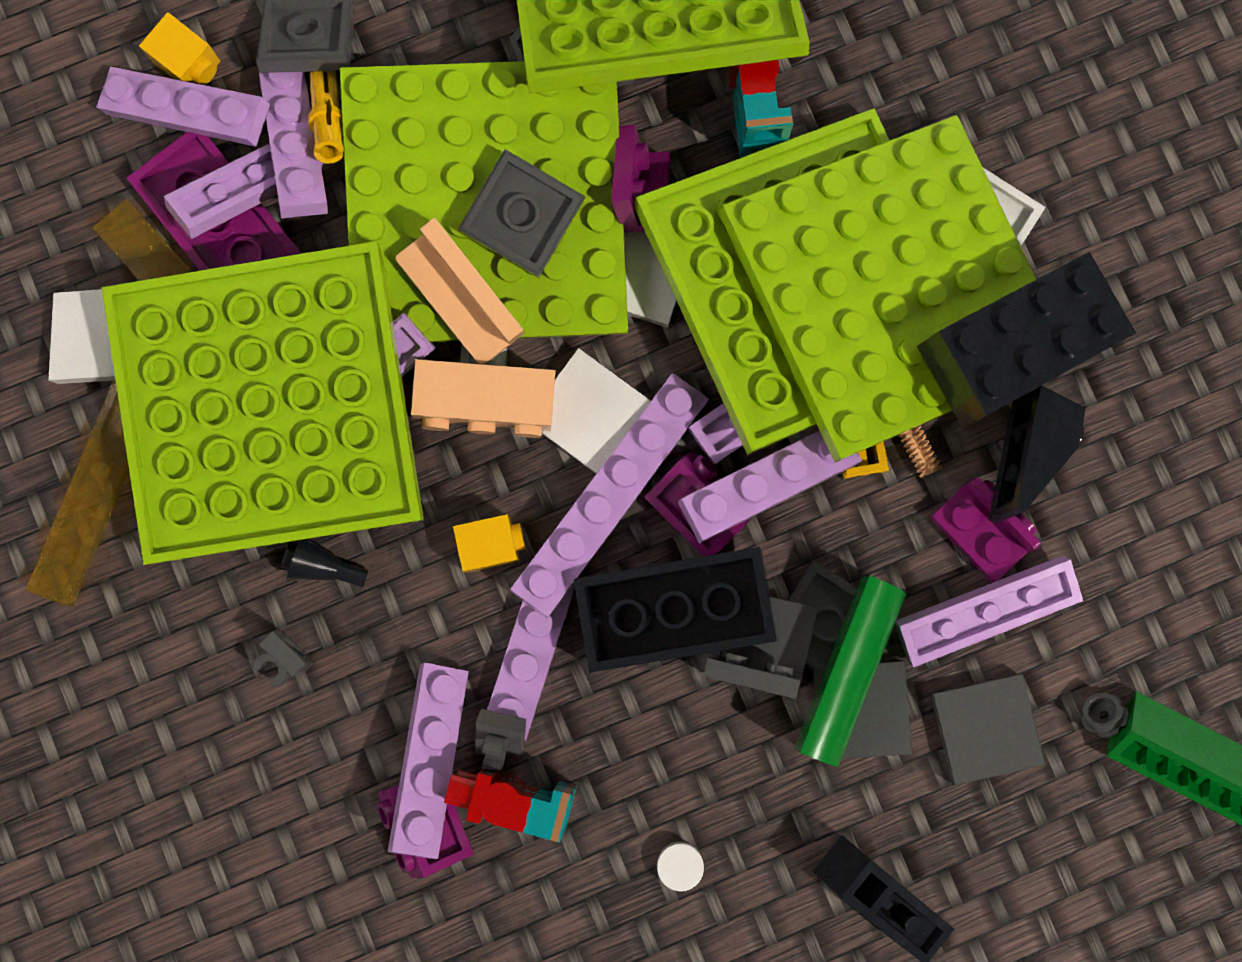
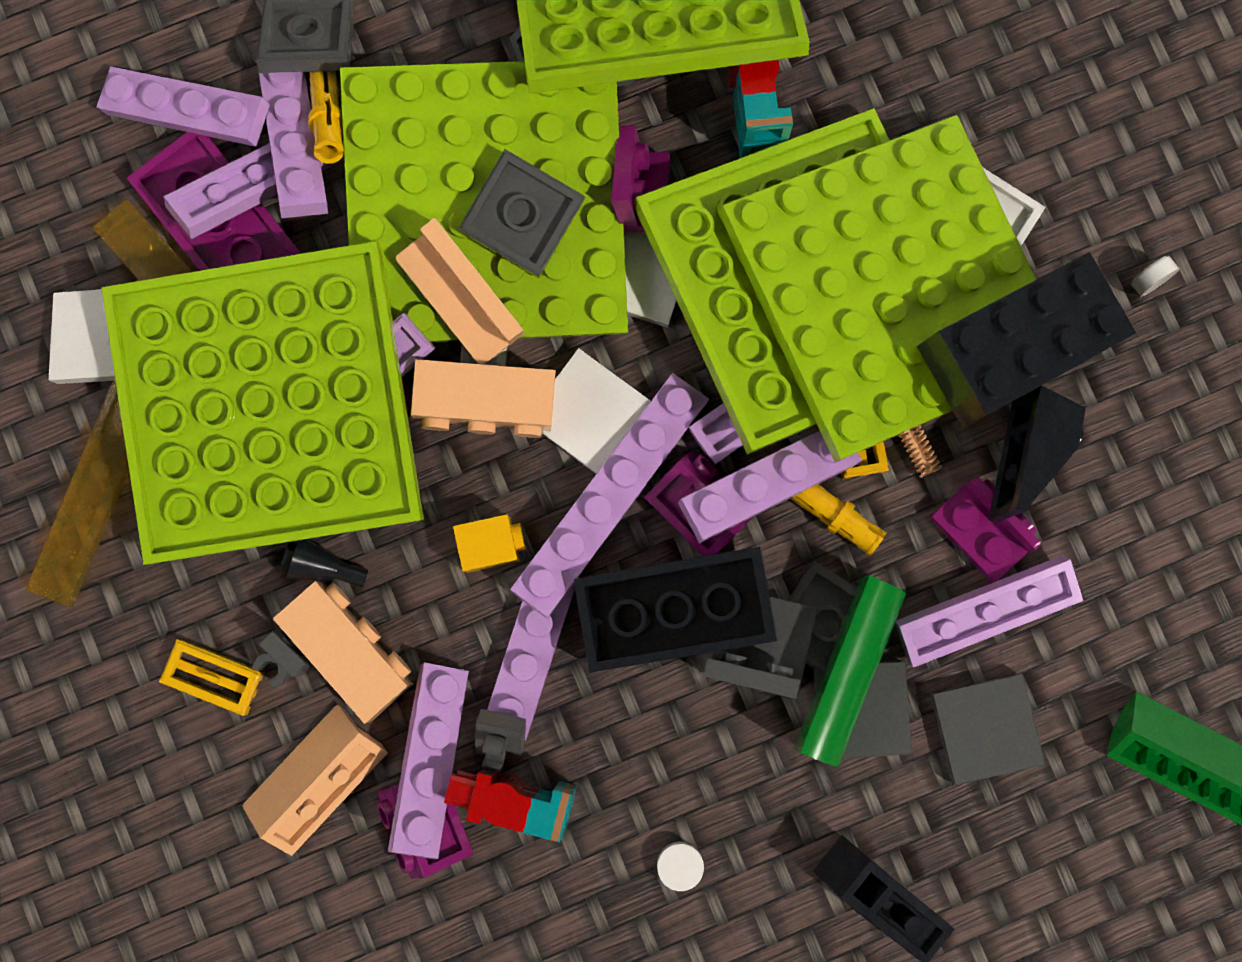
(180, 52): yellow brick -> none
(247, 690): none -> yellow tile
(313, 781): none -> light nougat panel
(344, 650): none -> light nougat brick
(841, 518): none -> yellow pin
(1101, 703): dark grey plate -> none
(1154, 275): none -> white tile

